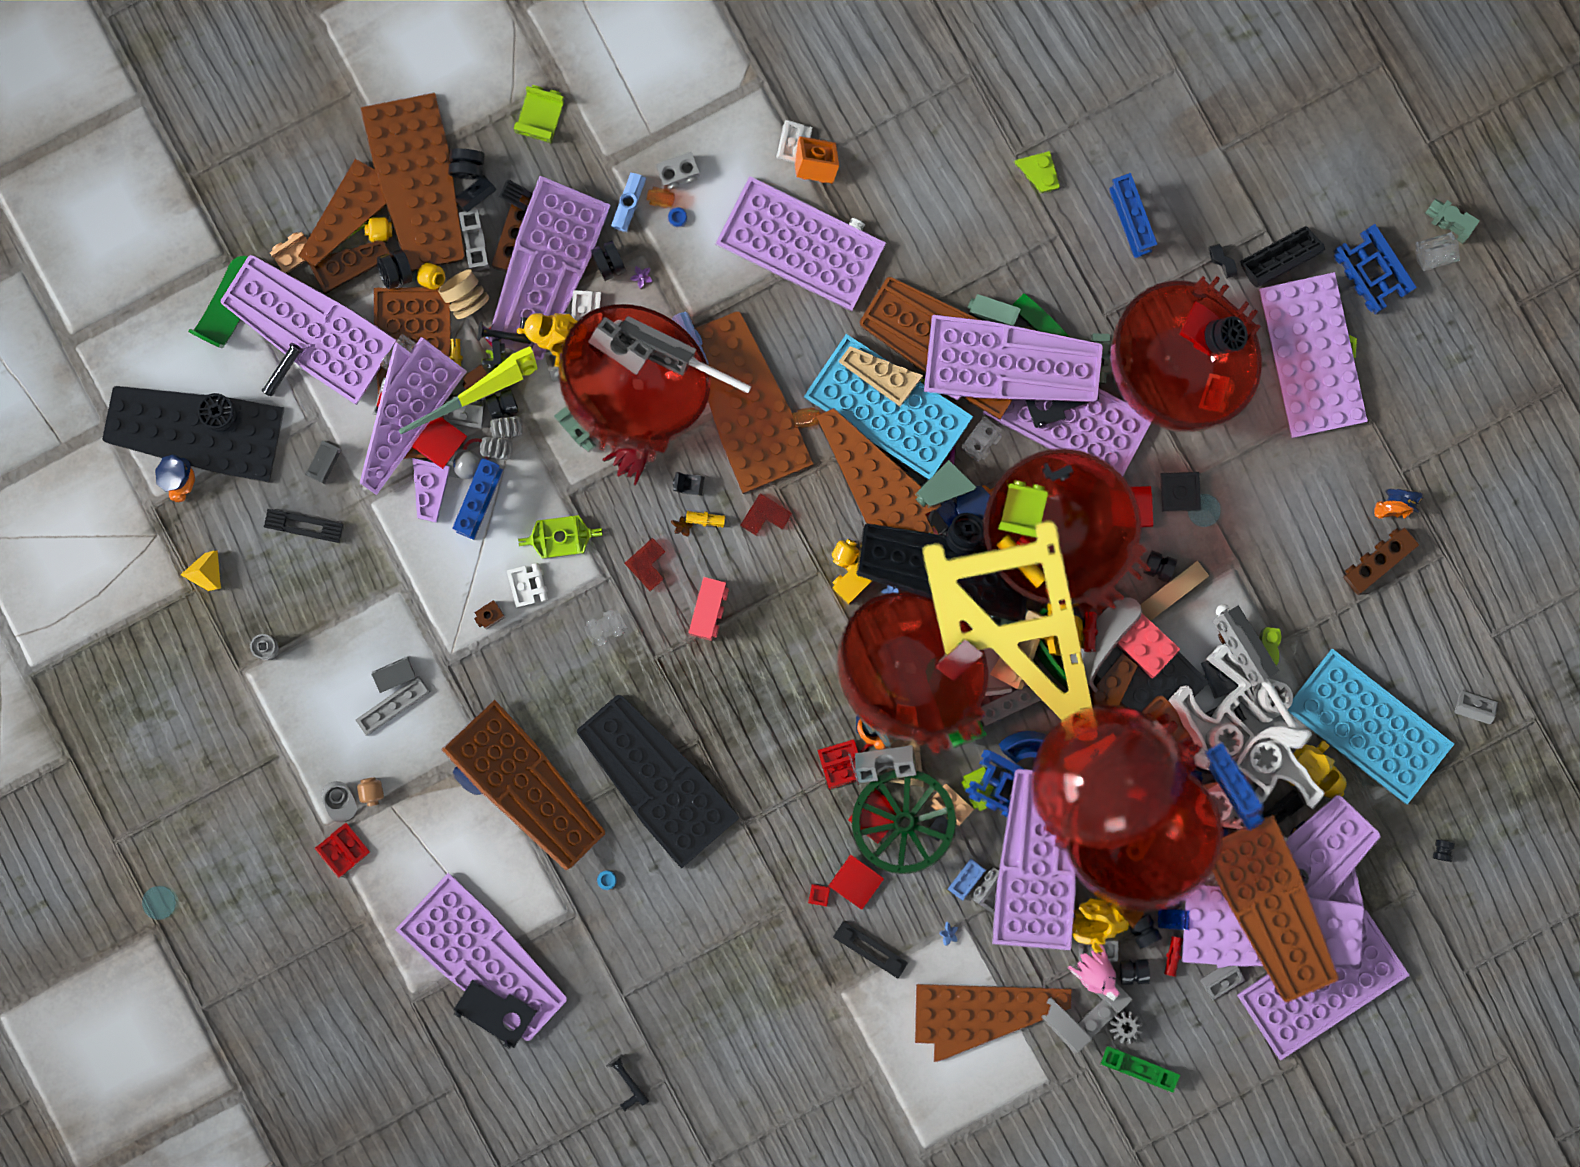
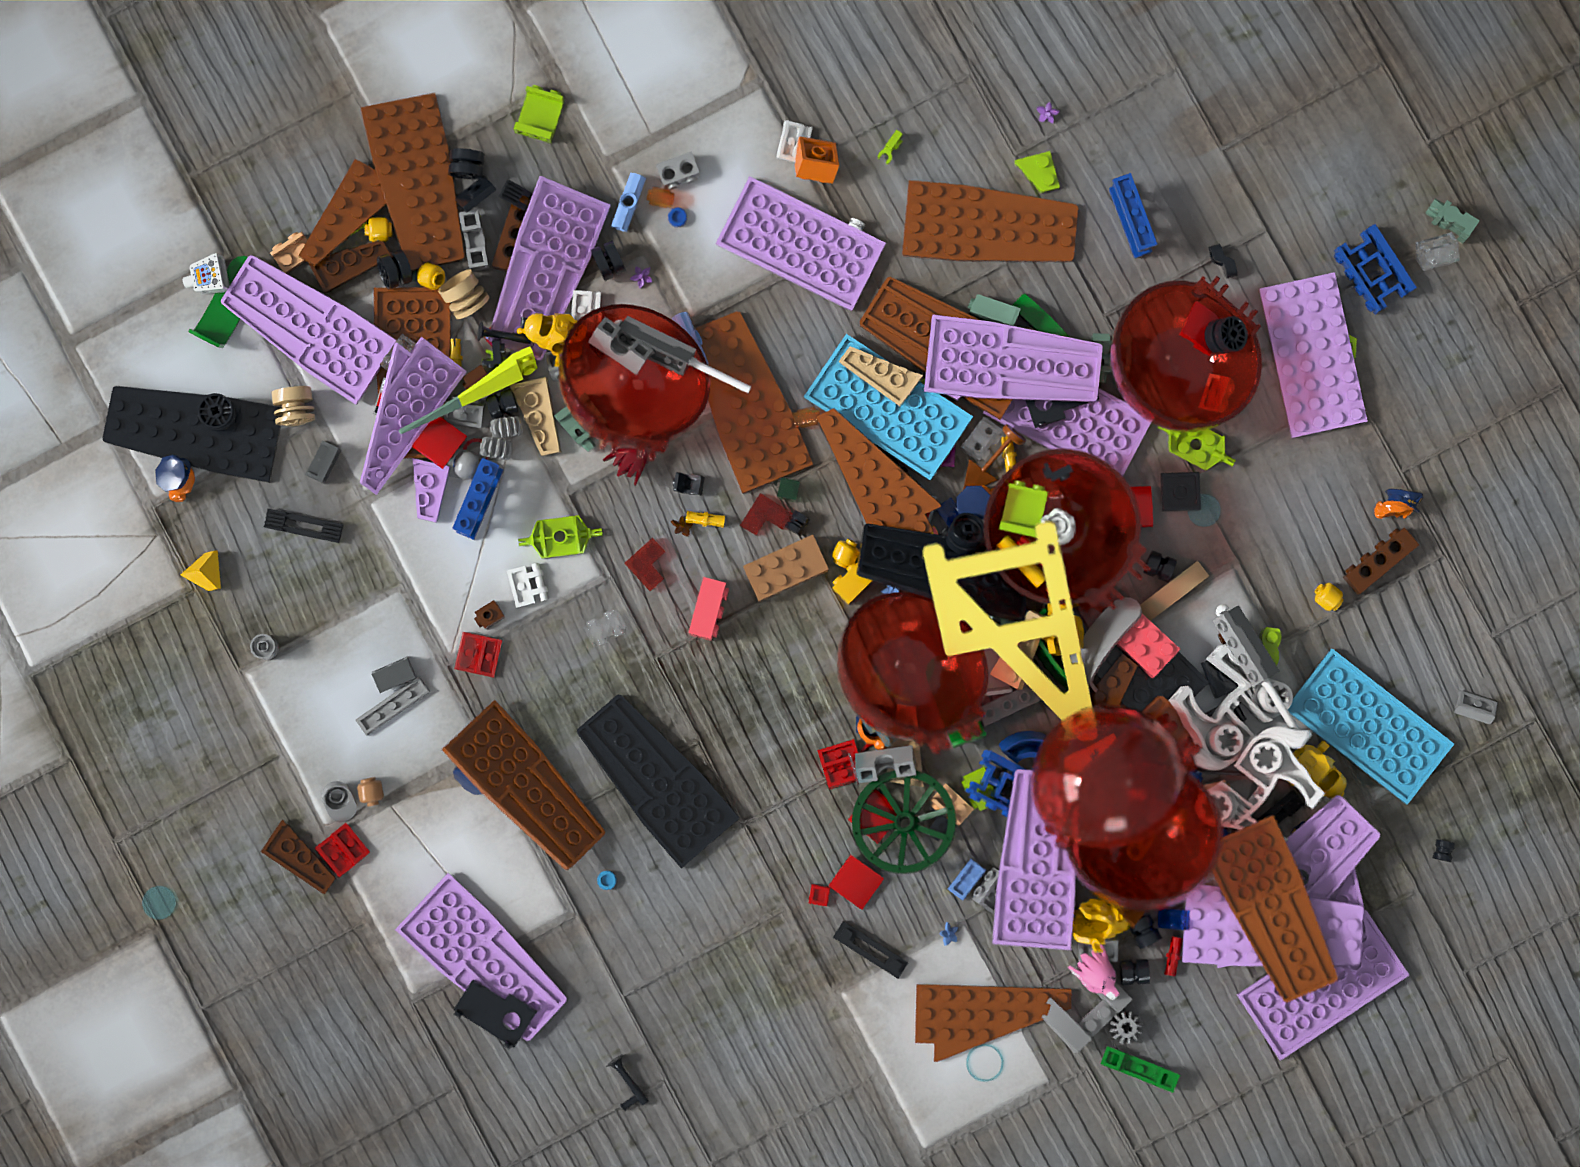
(208, 275): none -> white torso
(282, 369): black pin -> none
(293, 401): none -> tan wheel
(295, 856): none -> reddish brown wing
(478, 654): none -> red slope
(537, 407): none -> tan wing
(785, 568): none -> medium nougat brick
(788, 490): none -> clear green brick
(794, 526): none -> black wheel
(893, 143): none -> lime plate
(944, 486): sand green slope -> none
(959, 659): dark red piece -> none
(979, 476): none -> dark orange piece
(986, 225): none -> dark orange wing
(994, 1077): none -> clear light blue piece
(1009, 454): none -> yellow pin
(1047, 112): none -> medium lavender plant
(1064, 525): none -> white hair
(1090, 632): red pin -> none
(1210, 452): none -> lime plate
(1222, 981): light grey slope -> none
(1235, 786): blue fence -> none
(1282, 256): black piece -> none
(1328, 596): none -> yellow head

